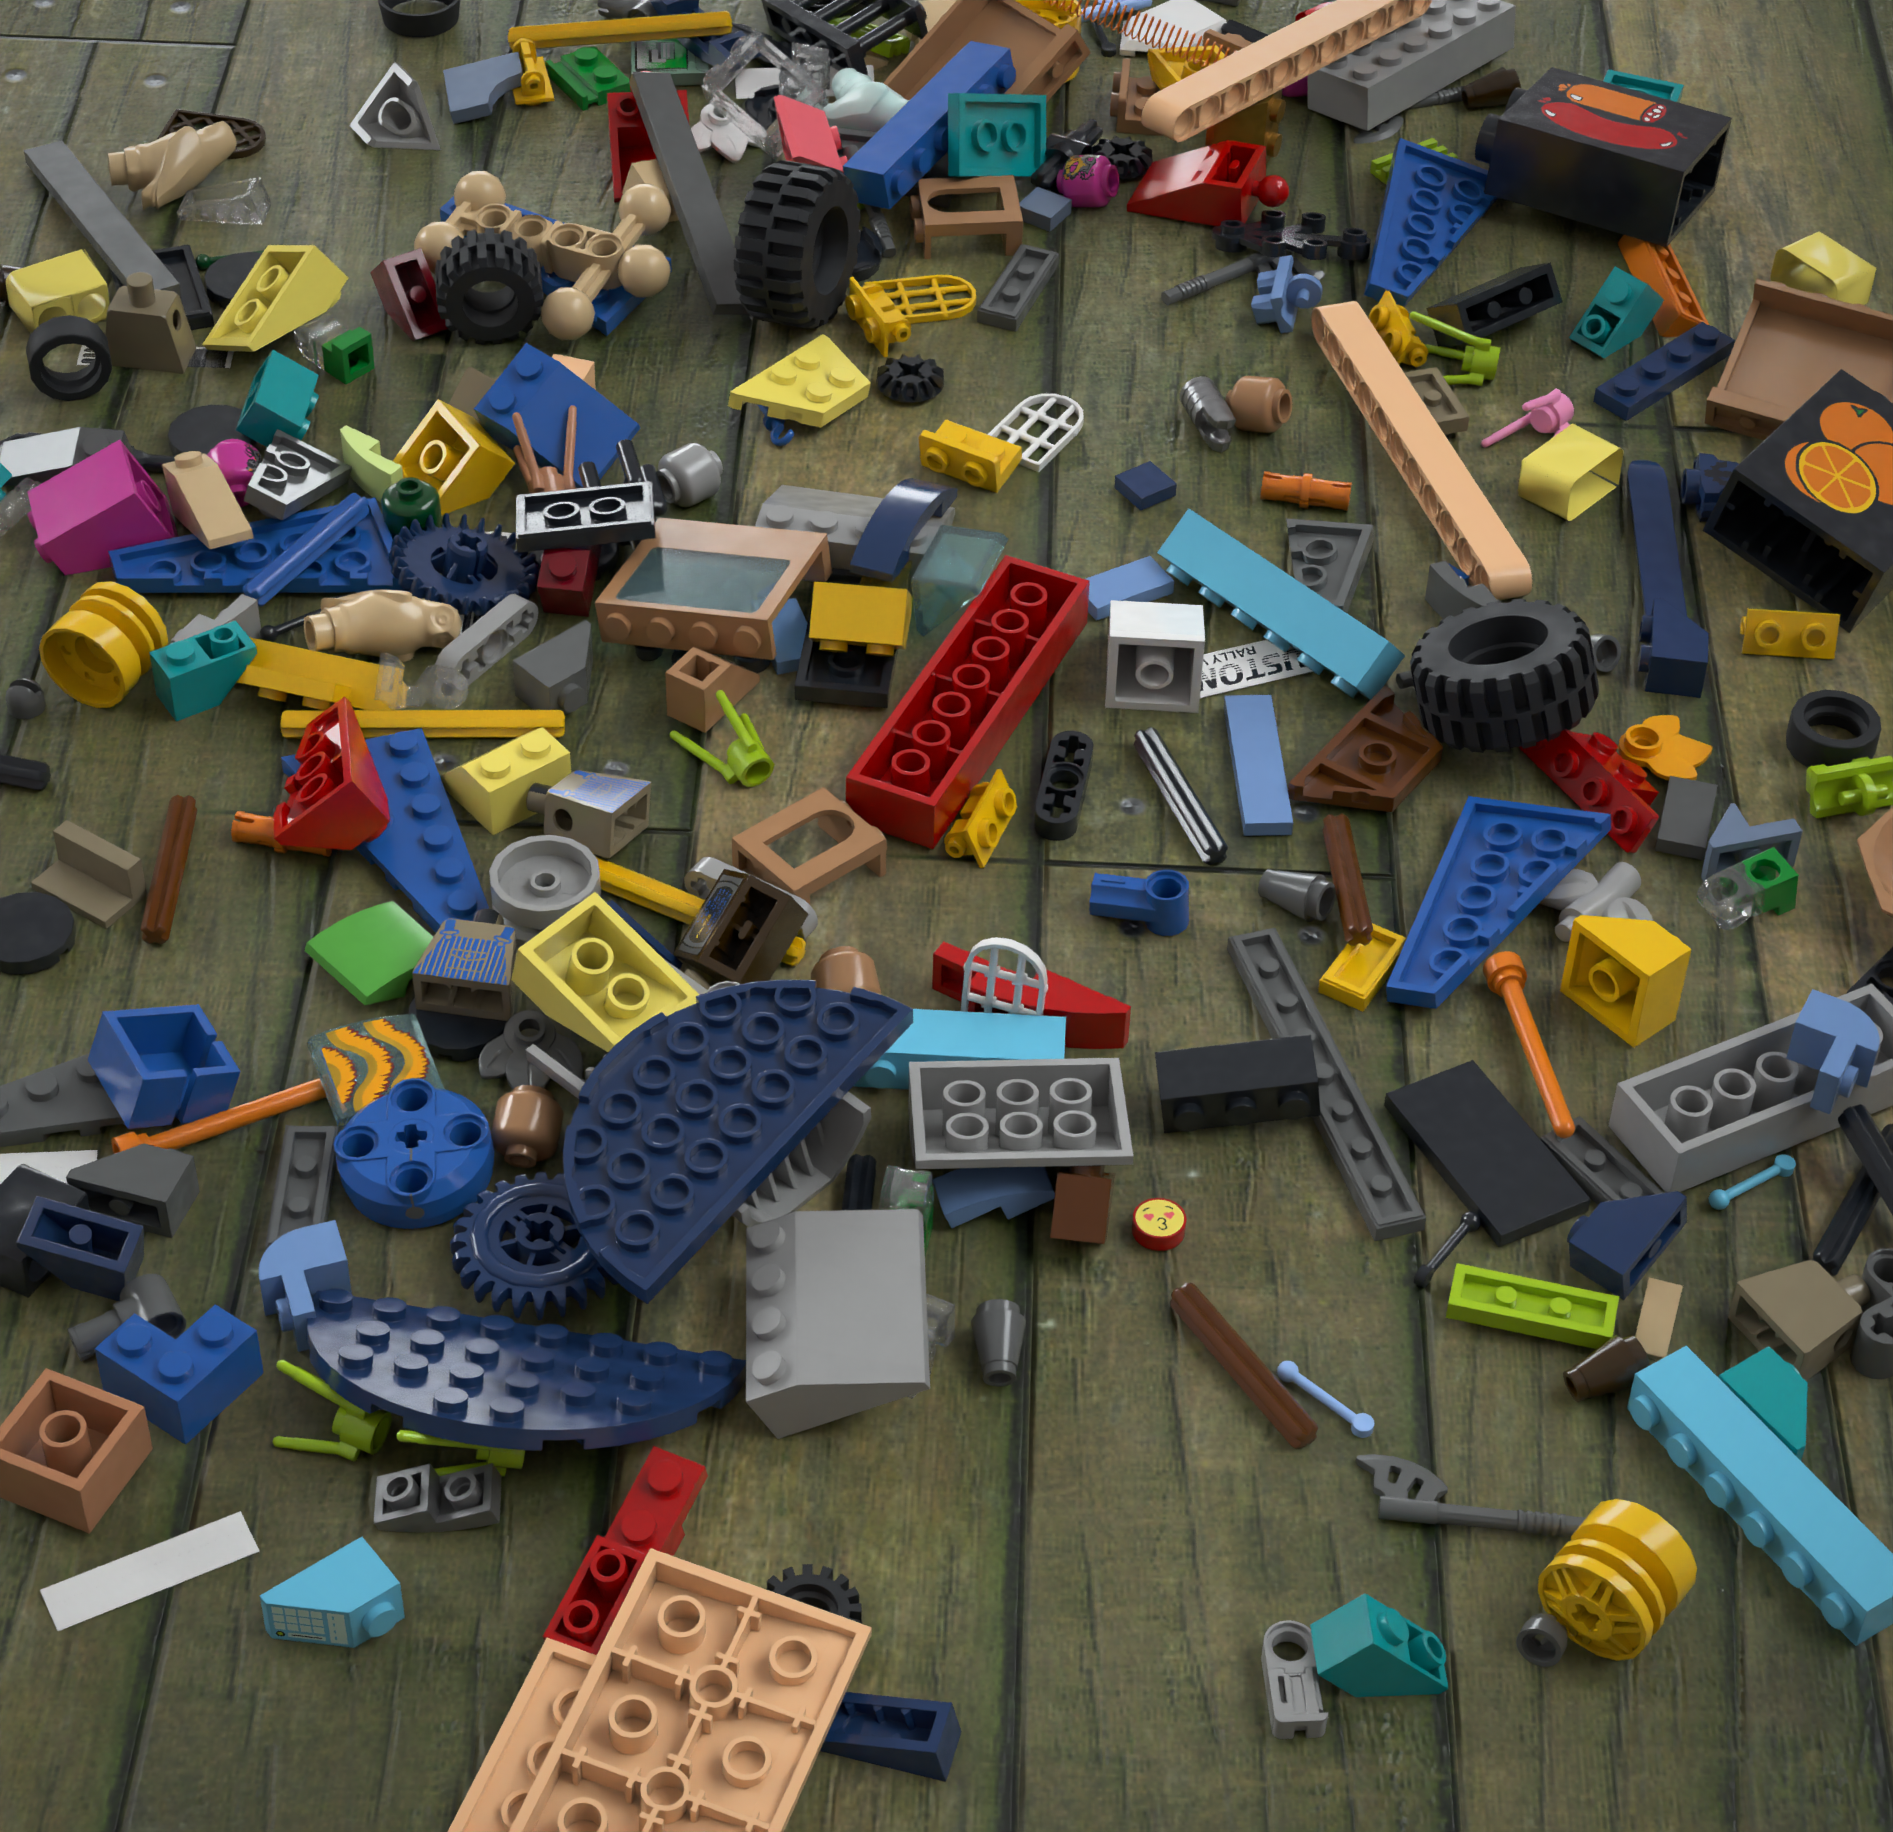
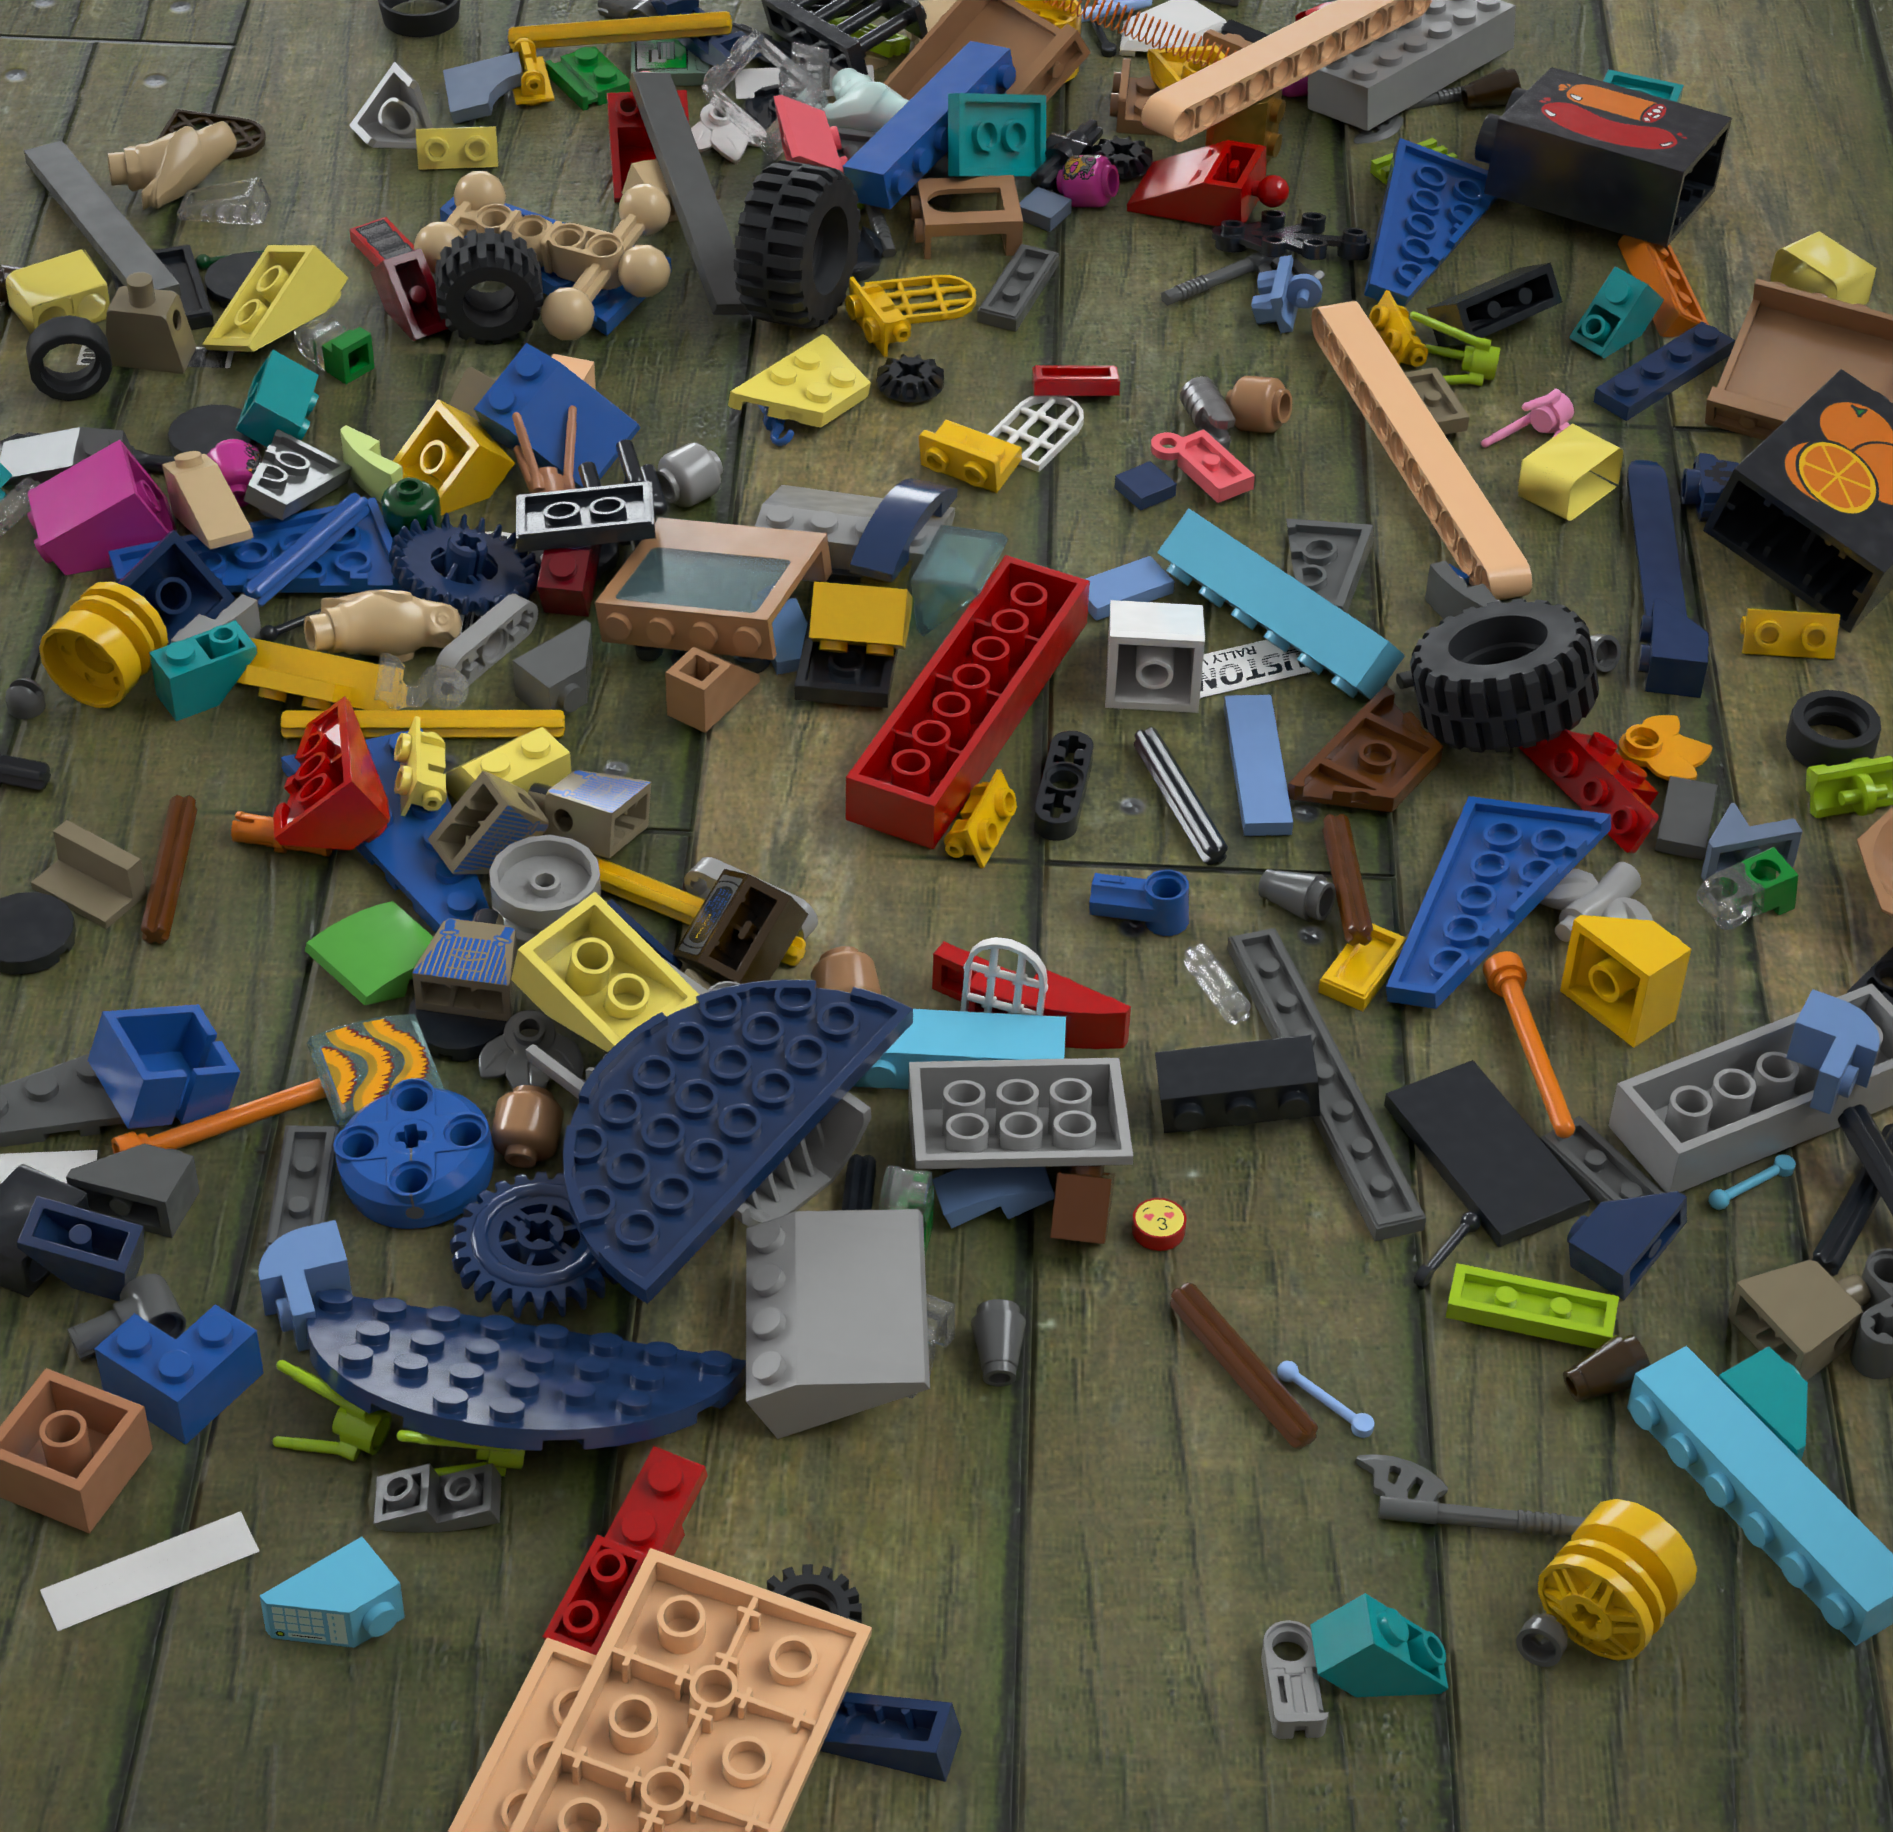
(177, 584): none -> dark blue slope
(380, 240): none -> tile
(421, 769): none -> light yellow hinge
(457, 148): none -> light yellow hinge
(485, 823): none -> dark tan torso
(746, 755): lime plant -> none
(856, 838): medium nougat panel -> none
(1075, 380): none -> red tile
(1205, 463): none -> coral hinge
(1217, 984): none -> clear axle
(1305, 490): orange pin -> none
(1658, 1317): tan piece -> none

